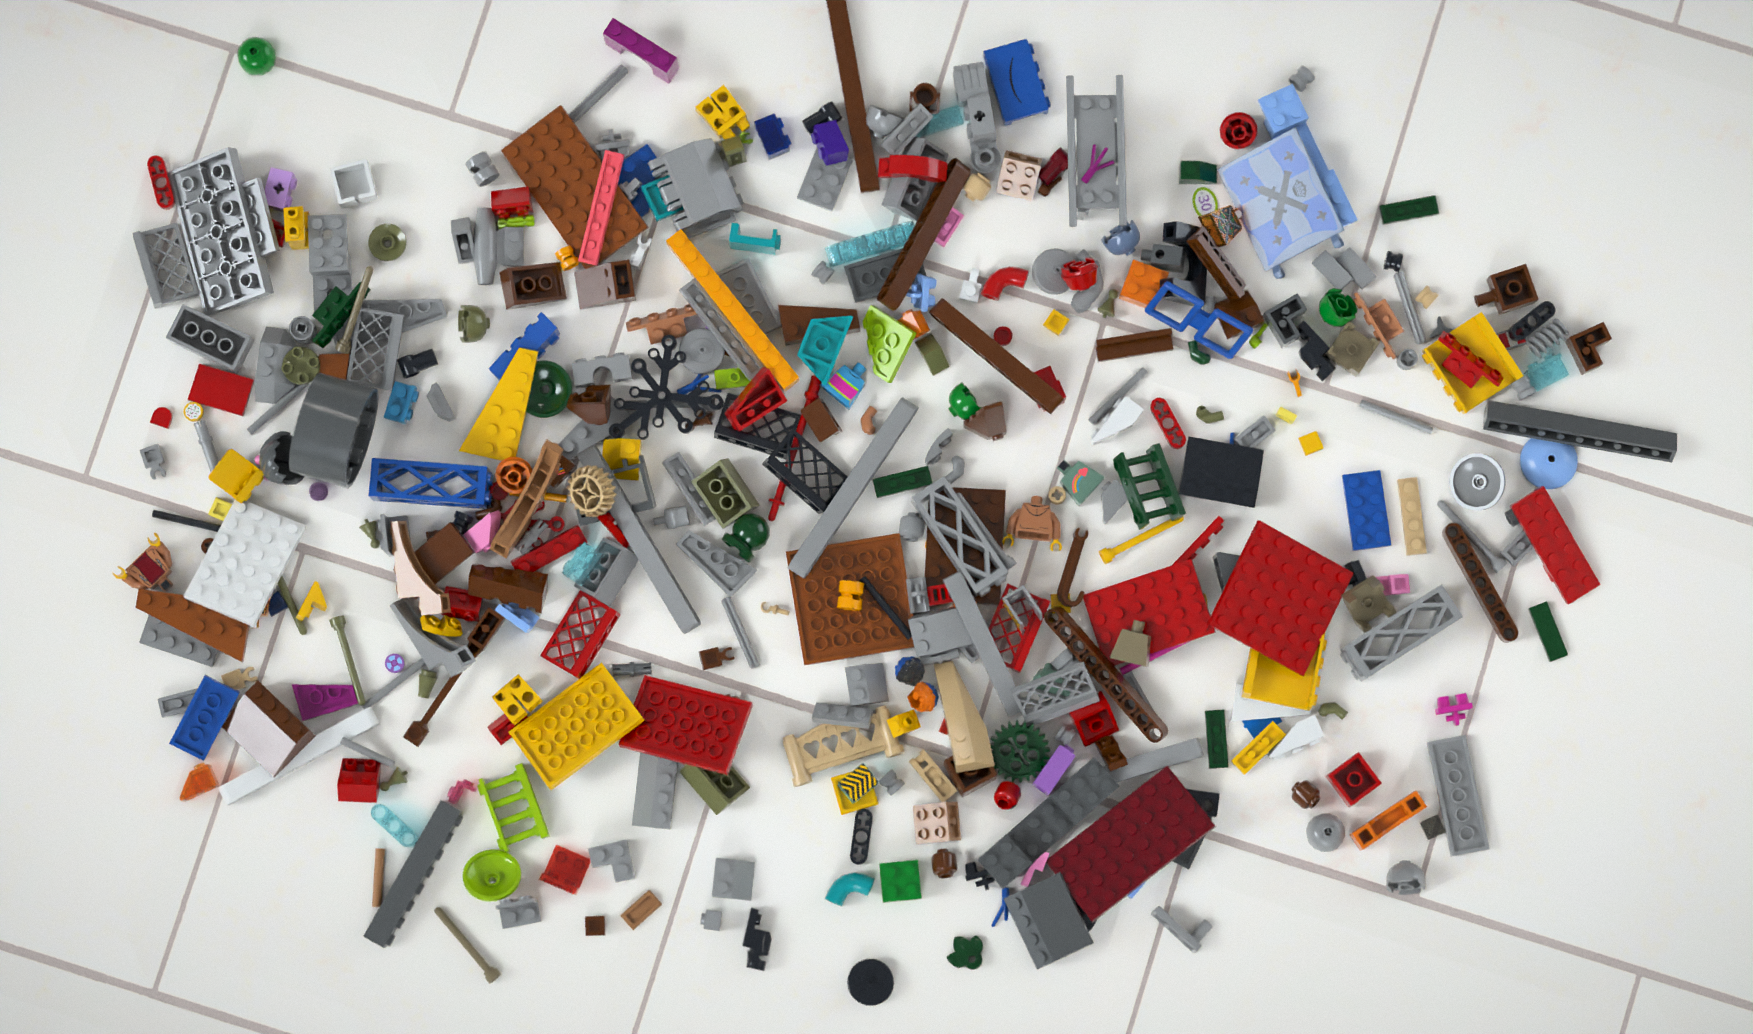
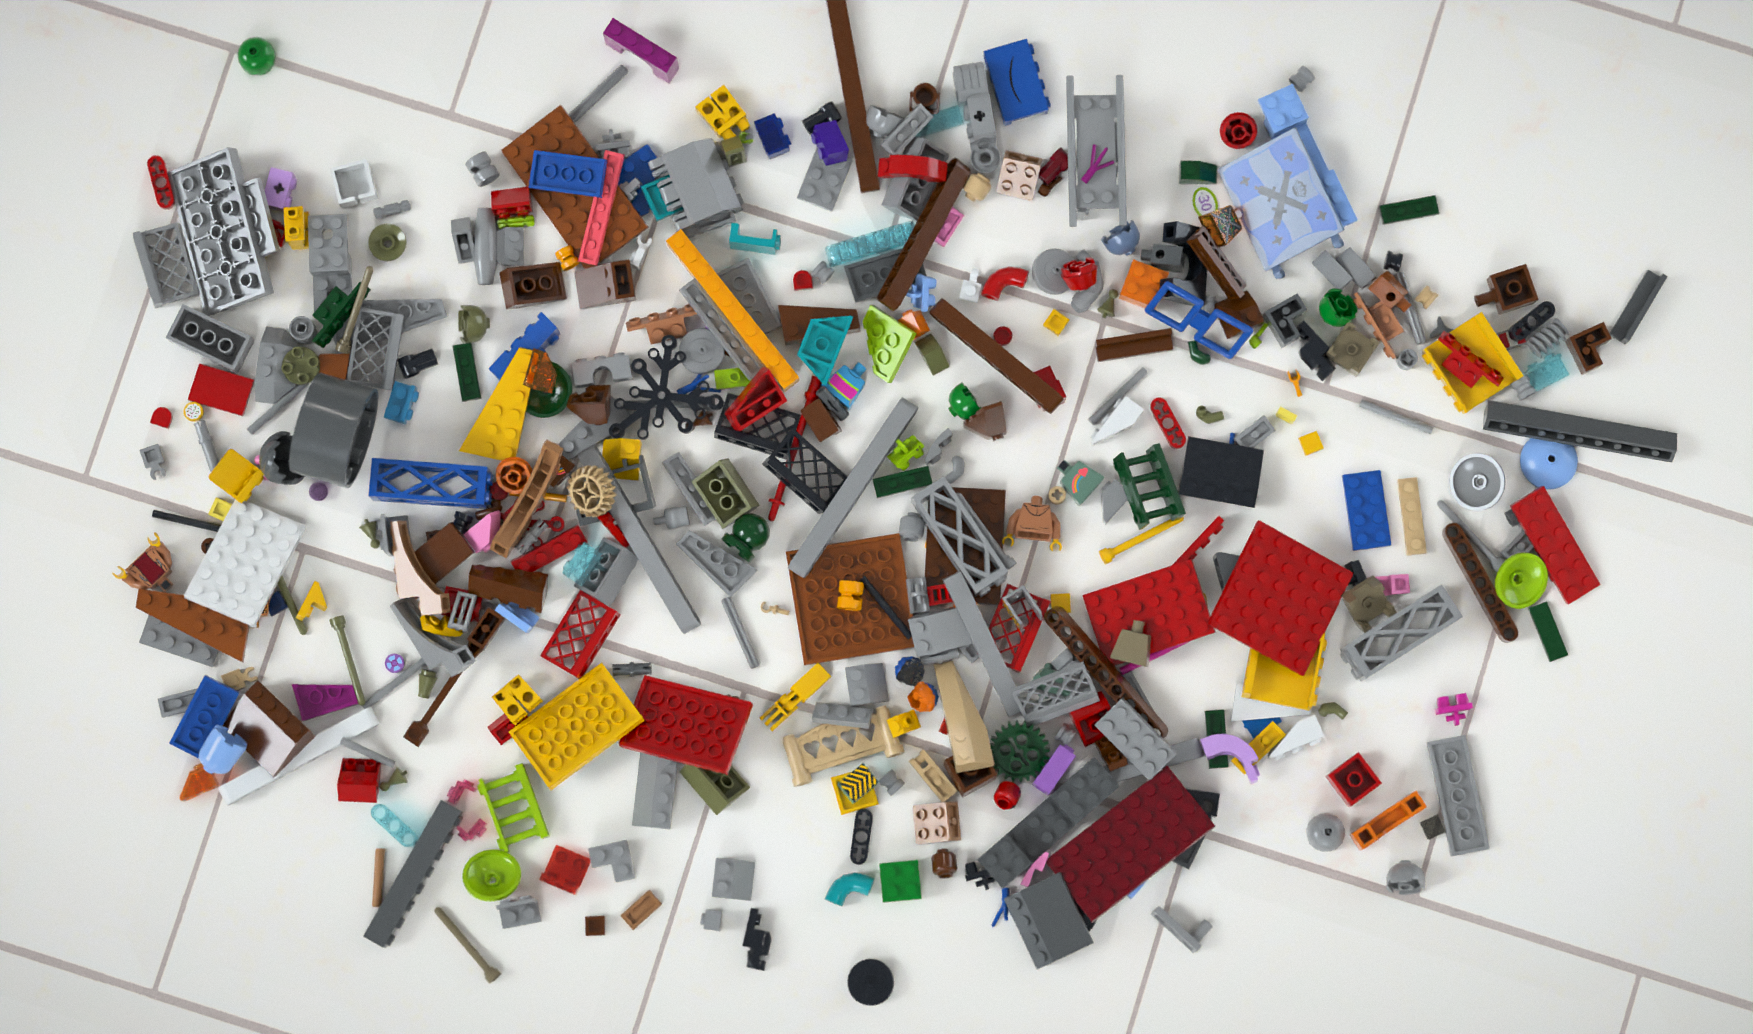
(221, 750): none -> light blue cylinder
(391, 209): none -> light grey axle
(440, 403): light grey slope -> none
(458, 626): none -> light grey tile
(466, 372): none -> dark green tile
(477, 830): none -> clear pink bracket
(540, 372): none -> clear orange slope
(568, 174): none -> blue plate
(712, 657): reddish brown plate -> none
(802, 280): none -> red tile
(803, 689): none -> yellow arm
(832, 403): none -> dark grey pin
(866, 421): nougat arm -> none
(906, 450): none -> lime hips
(964, 950): dark green plate -> none
(1069, 571): reddish brown piece -> none
(1135, 739): none -> light grey plate
(1230, 745): none -> lavender arch
(1305, 794): reddish brown head -> none
(1383, 289): none -> dark orange torso
(1529, 581): none -> lime dish
(1637, 306): none -> dark grey fence

